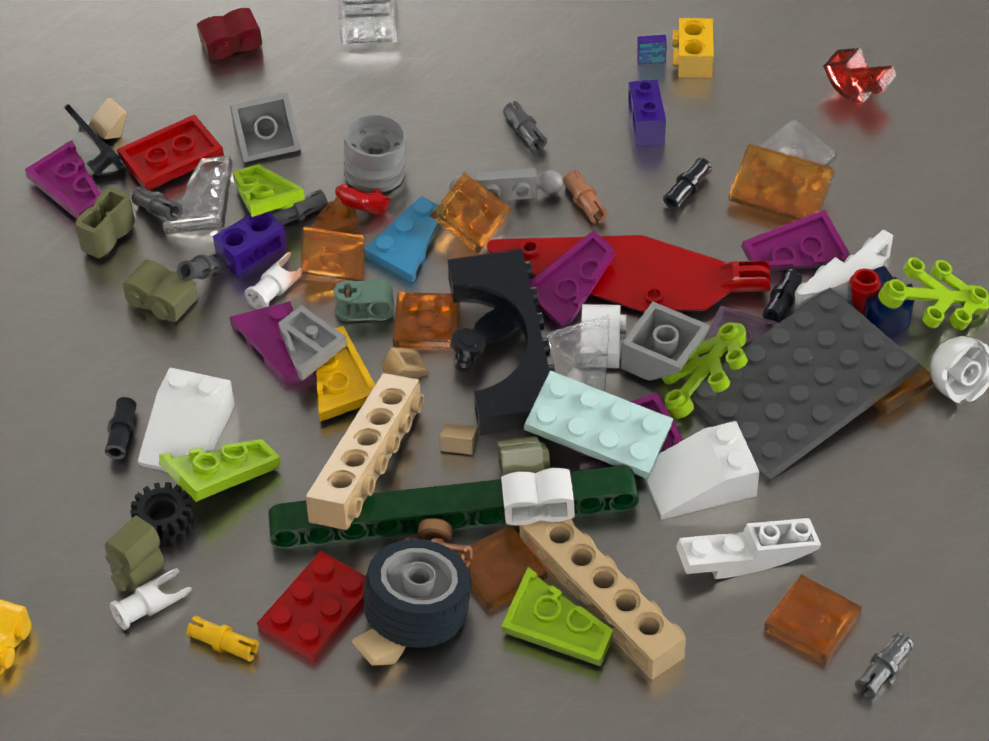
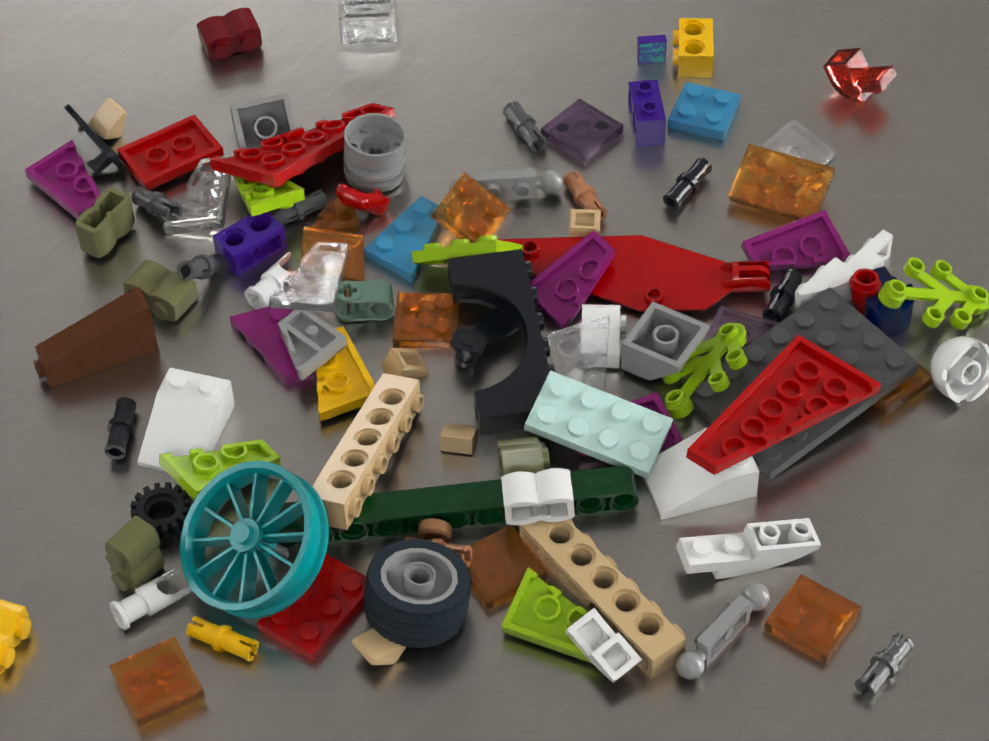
(98, 341): none -> reddish brown slope
(156, 681): none -> clear orange plate
(254, 540): none -> teal wheel
(292, 151): none -> red wing
(316, 281): none -> clear wing
(436, 254): none -> lime wing
(582, 130): none -> clear purple tile
(584, 222): none -> tan slope
(603, 647): none -> white slope
(704, 111): none -> dark azure plate
(722, 631): none -> light grey plate
(786, 398): none -> red wing

